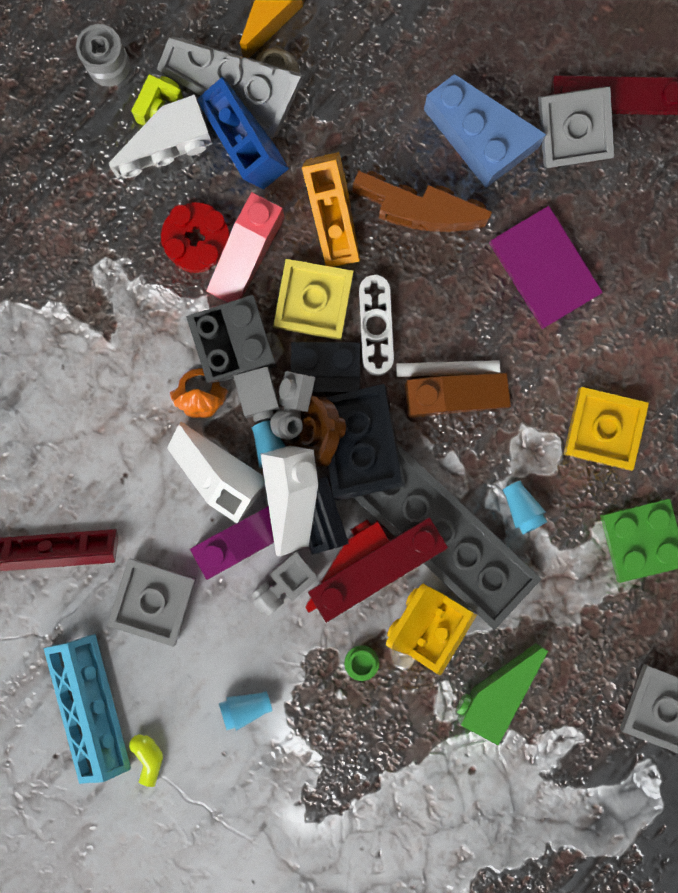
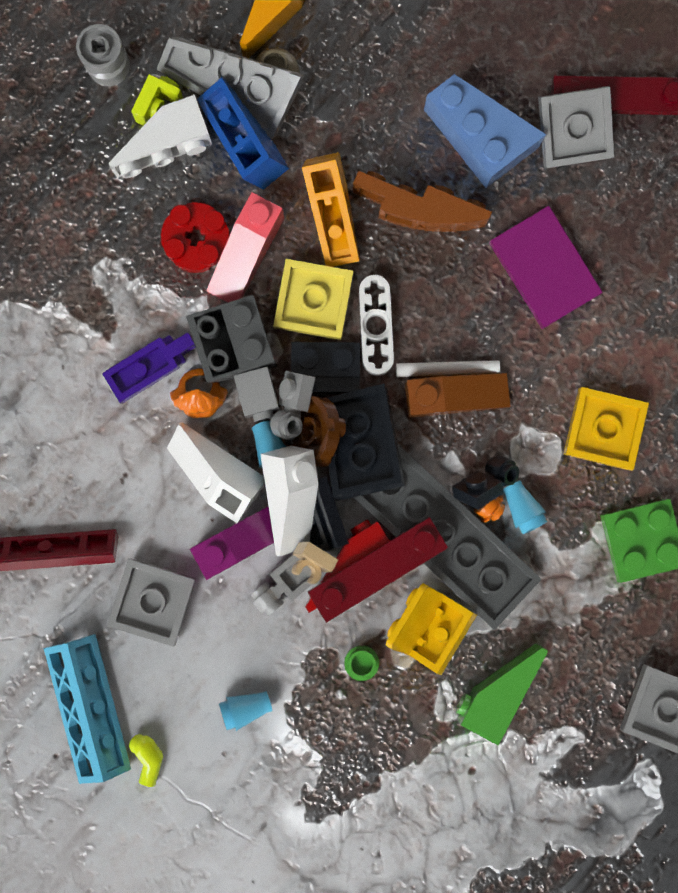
(148, 366): none -> dark purple hinge
(315, 559): none -> tan tile
(482, 488): none -> black plate
(492, 510): none -> orange plate

